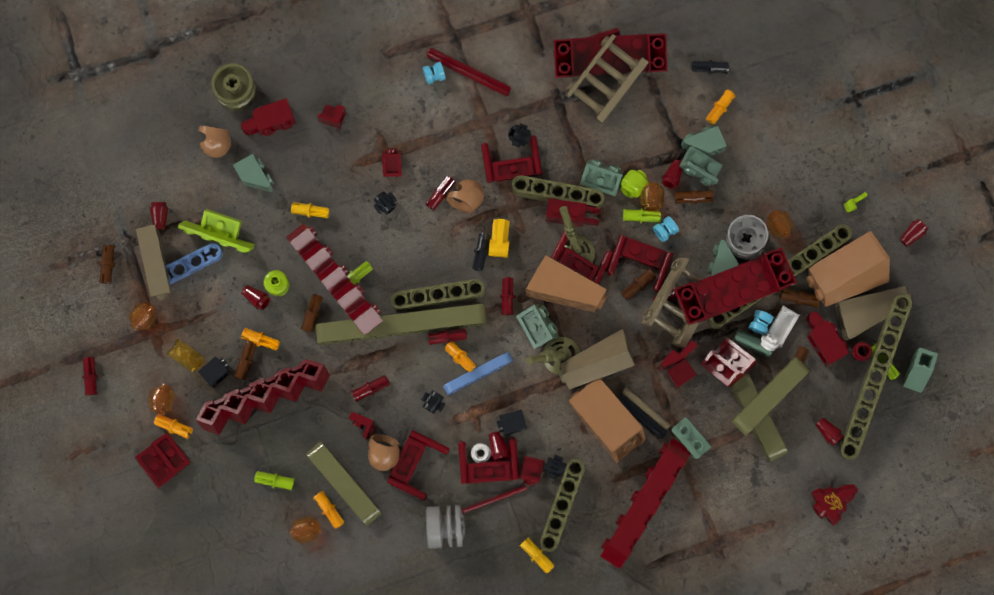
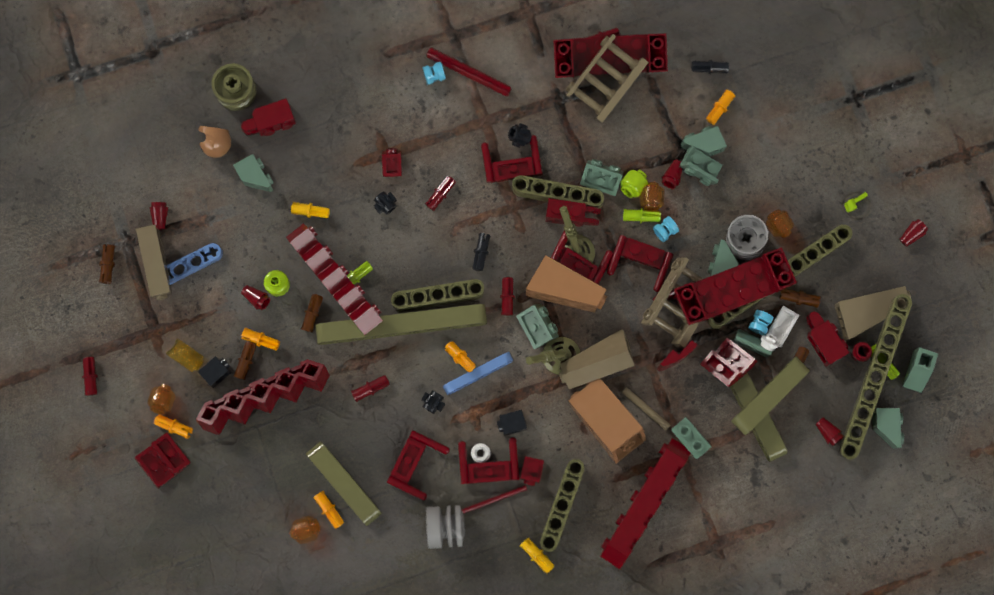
(142, 316): clear orange head -> none
(220, 229): lime bracket -> none
(274, 480): lime axle -> none
(332, 115): dark red panel -> none
(360, 421): dark red bracket -> none
(382, 456): medium nougat helmet -> none
(448, 336): dark red axle -> none
(470, 193): medium nougat helmet -> none
(498, 448): dark red cone -> none
(499, 243): yellow piece -> none
(555, 466): black gear -> none
(638, 284): reddish brown axle -> none
(643, 418): black axle -> none
(681, 373): dark red panel -> none
(693, 196): reddish brown pin -> none
(833, 502): dark red rock -> none
(850, 270): medium nougat slope -> none
(887, 425): none -> sand green slope

